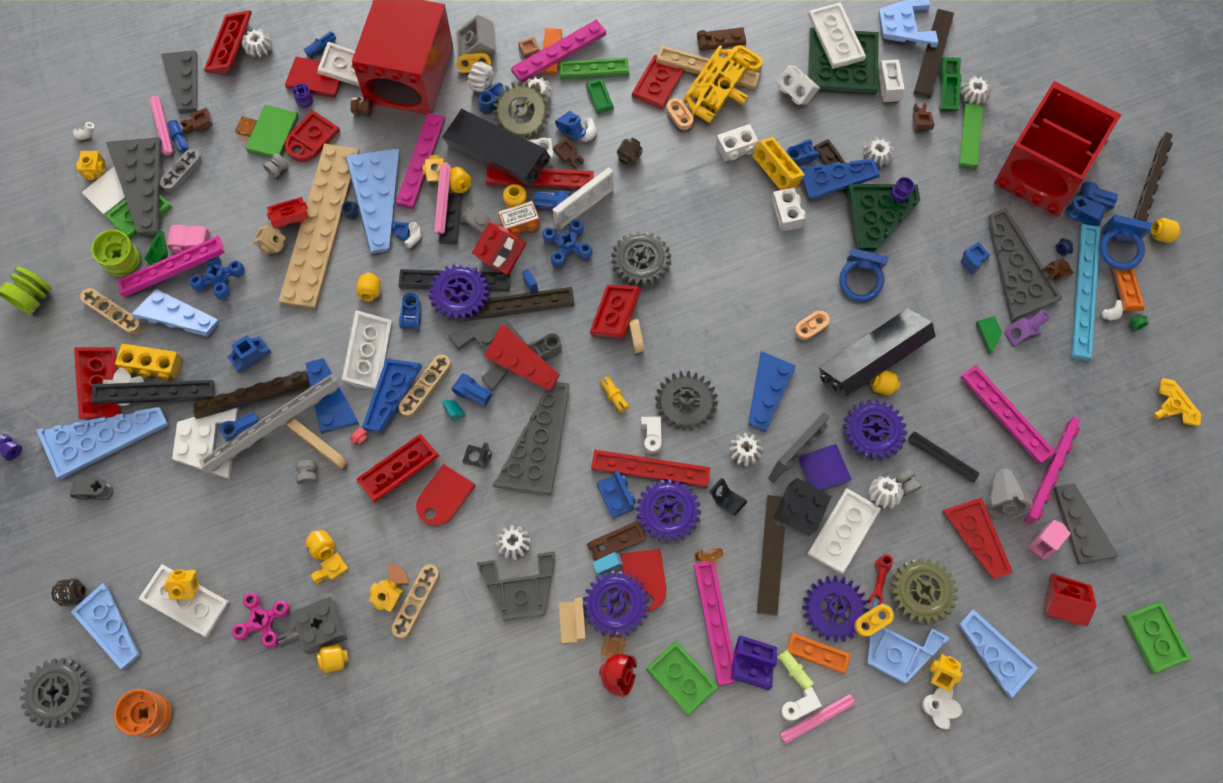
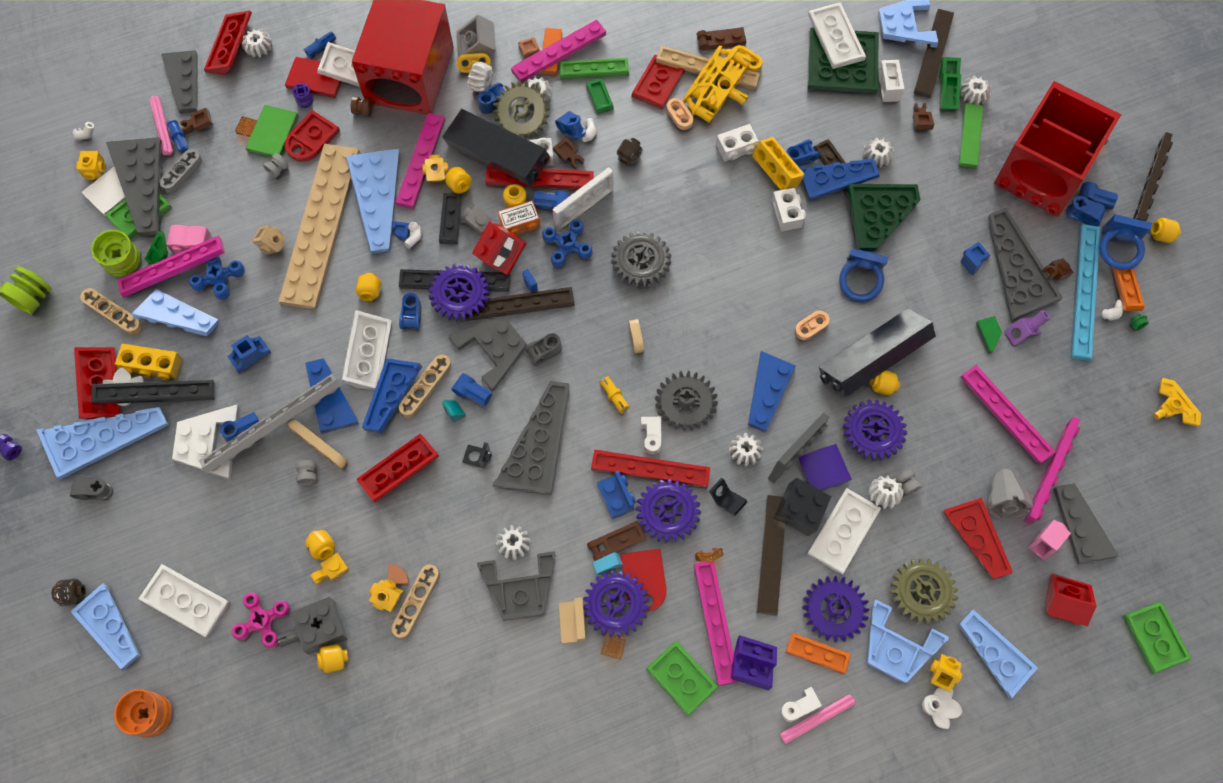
(55, 693): dark grey gear -> none
(182, 584): yellow brick -> none
(250, 394): dark brown plate -> none
(287, 212): red plate -> none
(349, 209): dark blue plate -> none
(358, 436): coral plate -> none
(442, 198): bright pink axle -> none
(444, 495): red tile -> none
(517, 357): red wing -> none
(615, 311): red tile -> none
(617, 674): red cylinder -> none
(795, 670): yellowish green pin -> none
(800, 81): white brick -> none
(873, 621): yellow plate -> none
(882, 570): red brick -> none
(902, 189): dark purple wheel -> none
(943, 456): black axle -> none
(1064, 247): dark blue plate -> none

